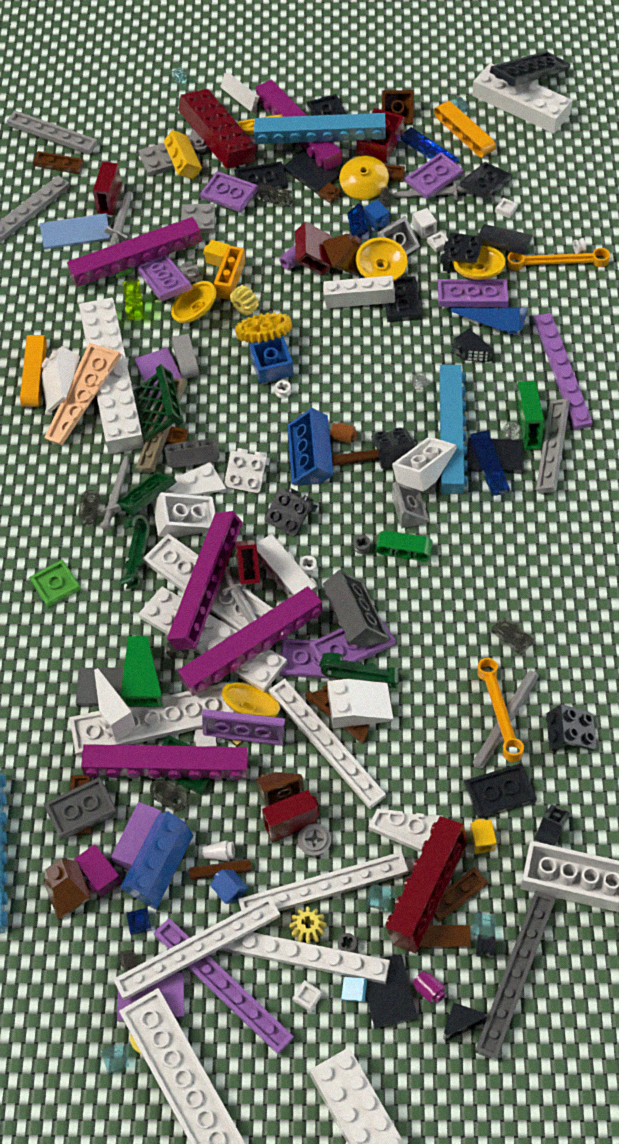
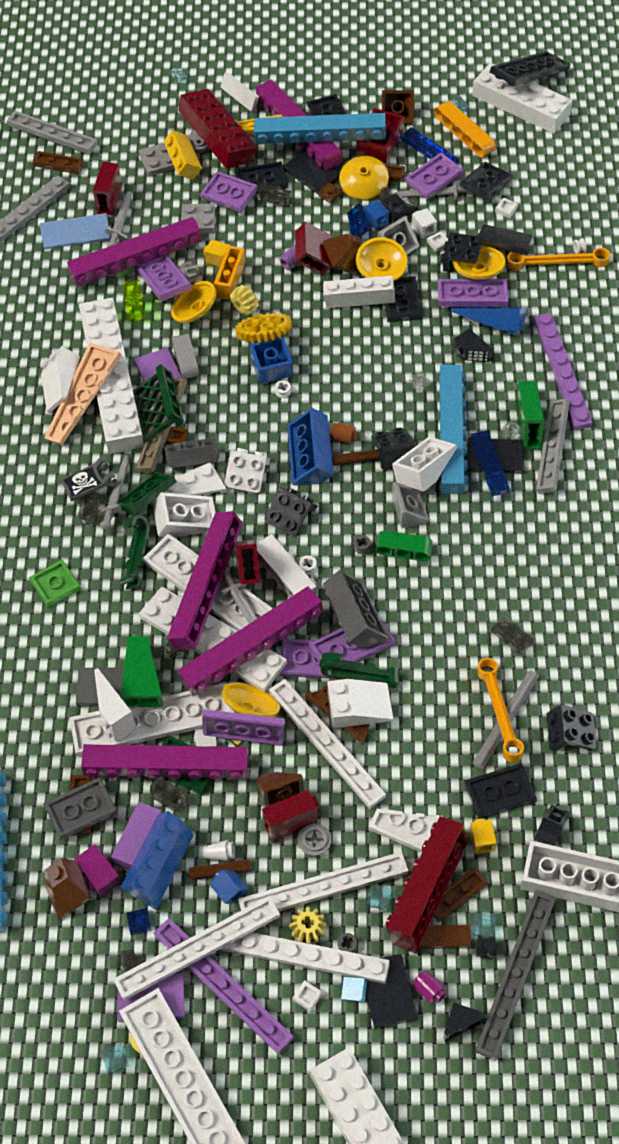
(31, 378): light orange beam -> none
(88, 480): none -> flag
(398, 207): none -> black slope

